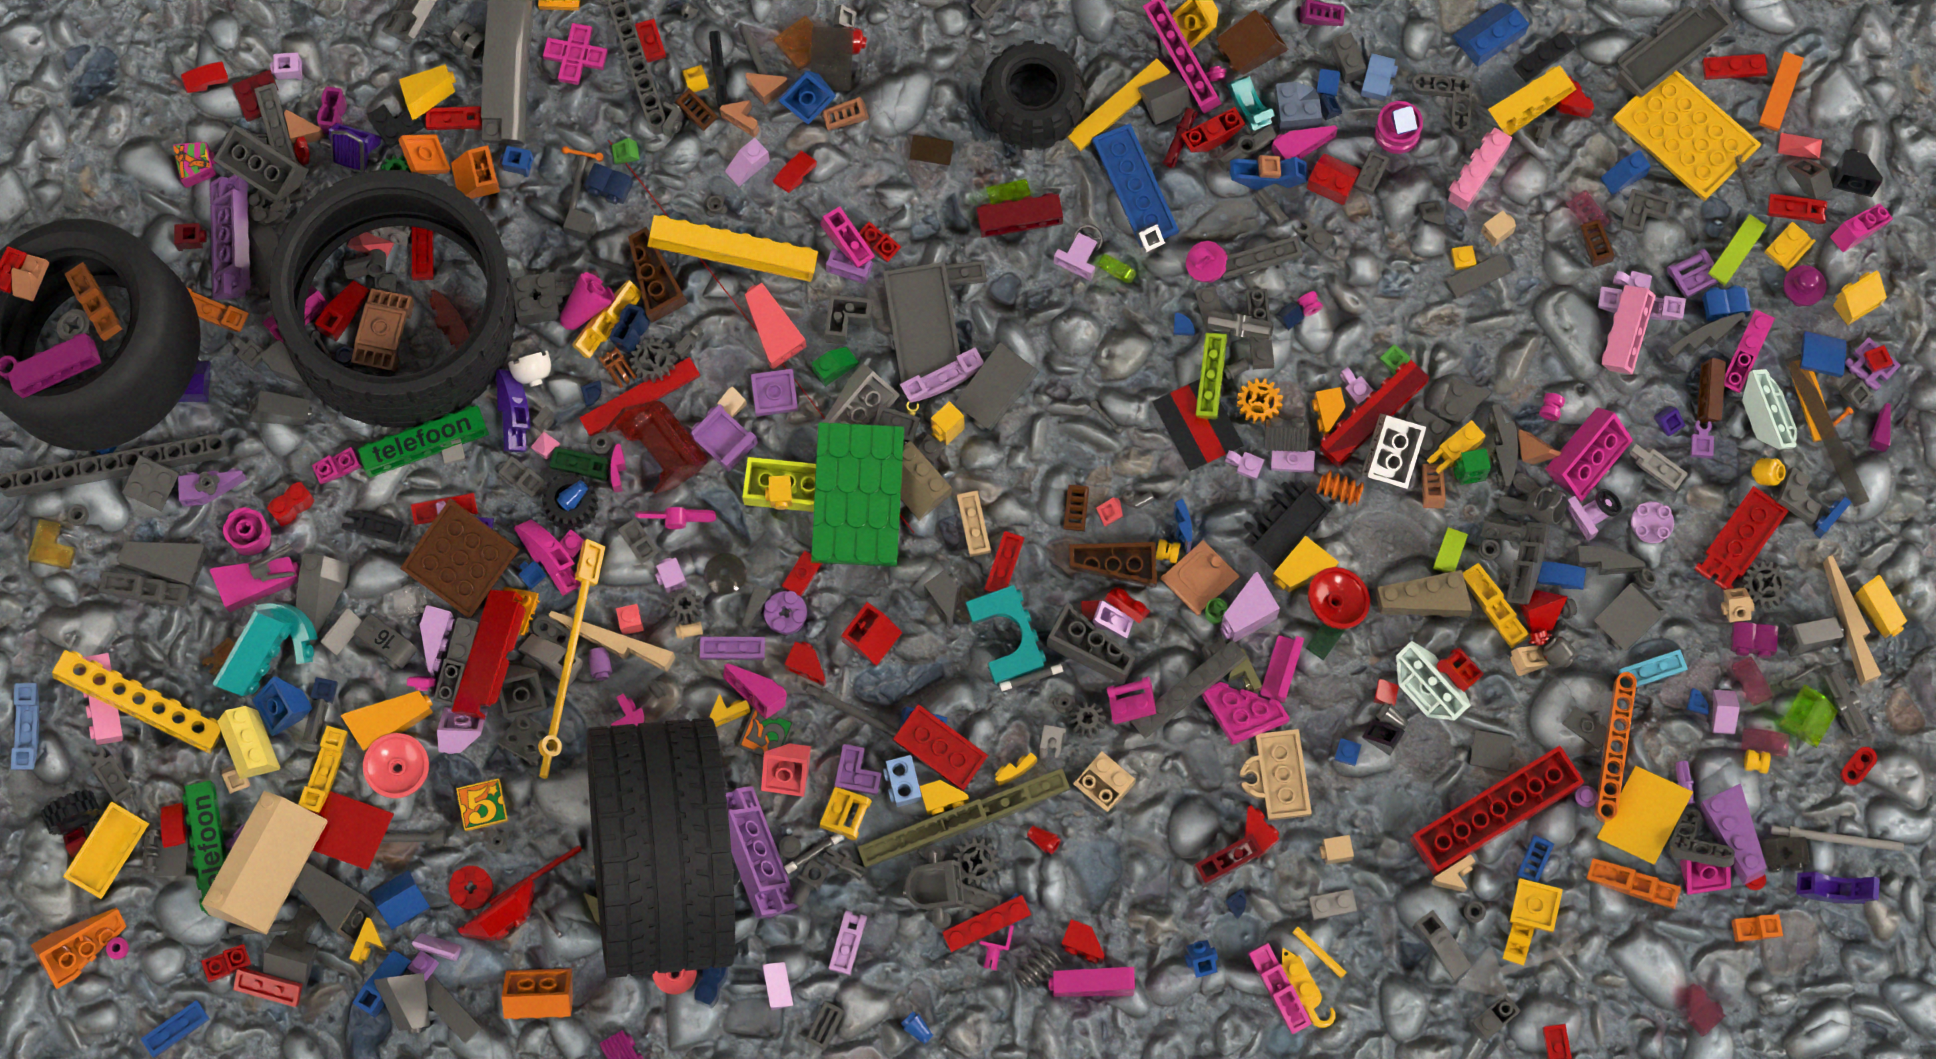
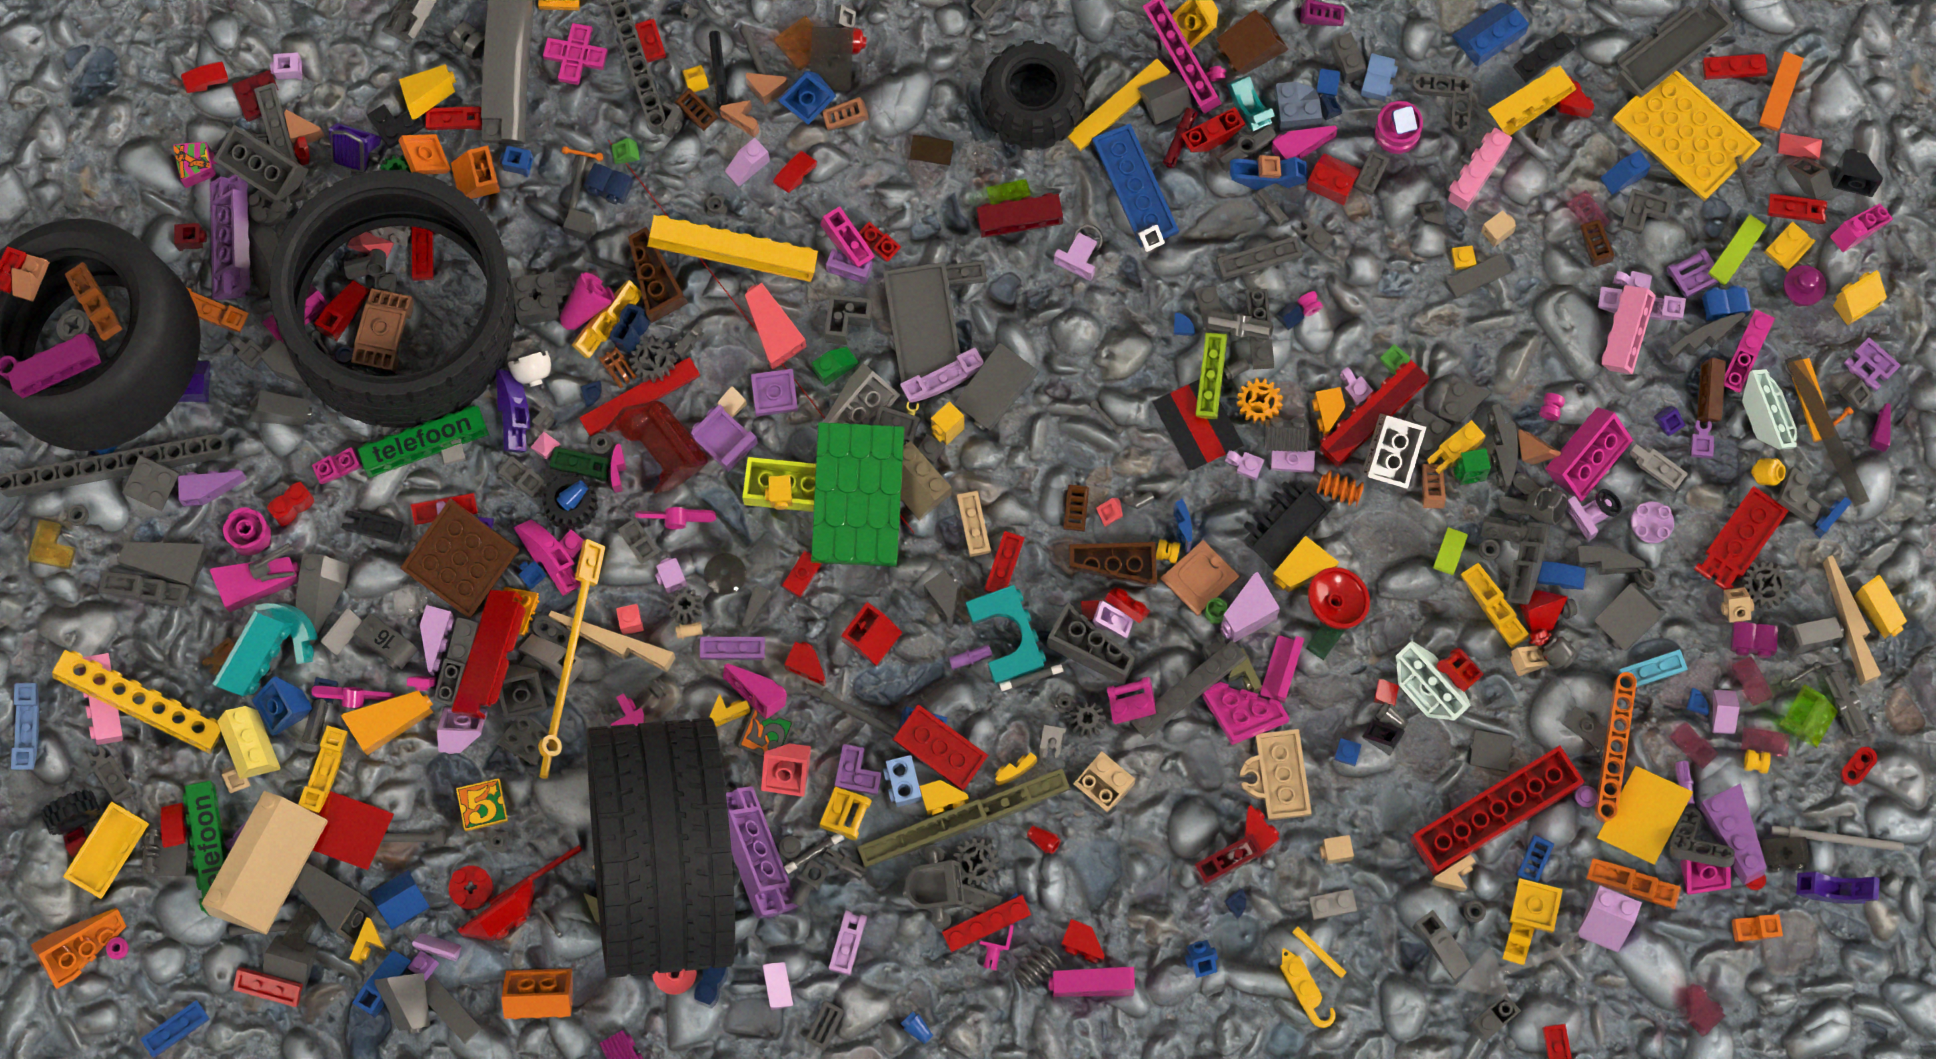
(213, 483): dark grey plate -> none
(225, 963): red slope -> none
(332, 108): magenta brick -> none
(351, 696): none -> dark pink piece
(392, 751): coral dish -> none
(449, 319): clear red slope -> none
(599, 664): medium lavender brick -> none
(774, 607): medium lavender plate -> none
(970, 657): none -> medium lavender axle
(1116, 268): clear neon green beam -> none
(1206, 261): dark pink tile -> none
(1279, 988): dark pink slope -> none
(1426, 596): dark tan wedge -> none
(1608, 918): none -> lavender slope
(1693, 746): none -> clear pink slope
(1823, 354): blue slope -> none
(1878, 359): red plate -> none

